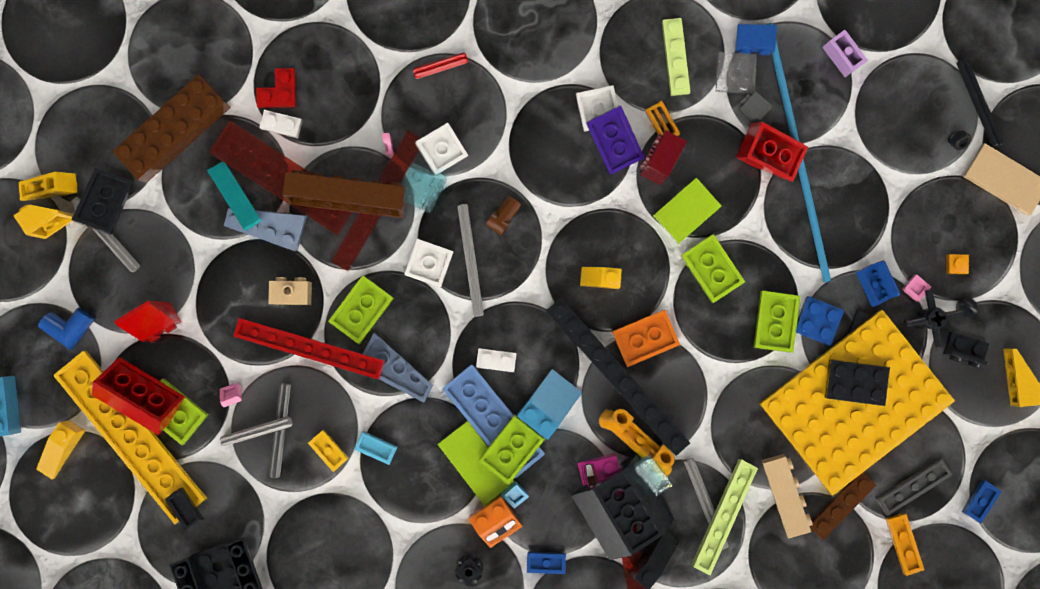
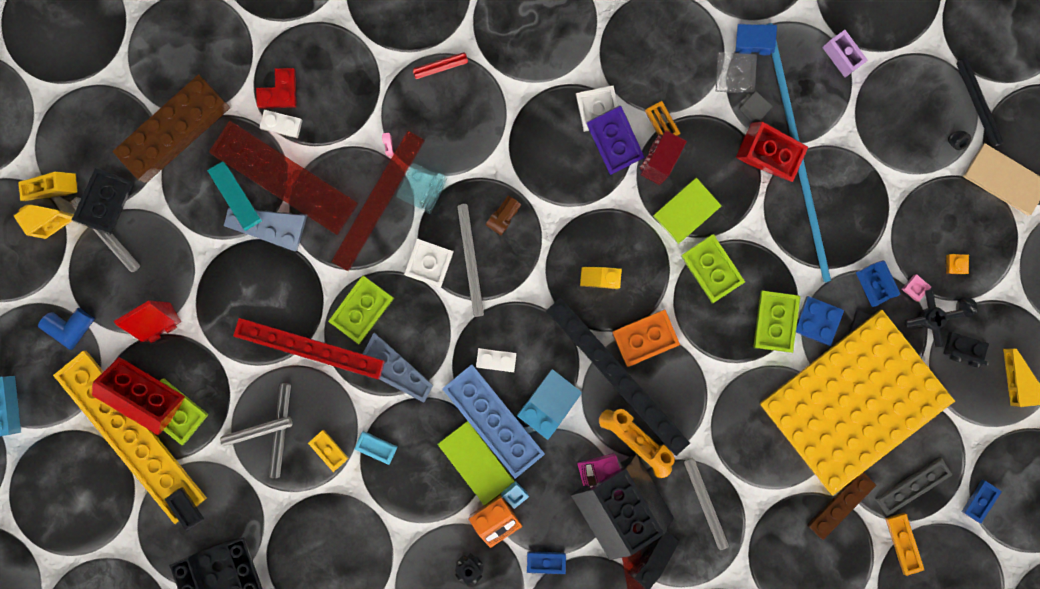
(59, 447): yellow slope -> none
(230, 394): bright pink plate -> none
(290, 292): tan brick -> none
(345, 194): reddish brown brick -> none
(441, 149): white plate -> none
(511, 449): lime tile -> none
(653, 475): clear light blue plate -> none
(676, 56): yellowish green plate -> none
(724, 517): yellowish green plate -> none
(786, 496): tan brick -> none
(857, 382): black plate -> none

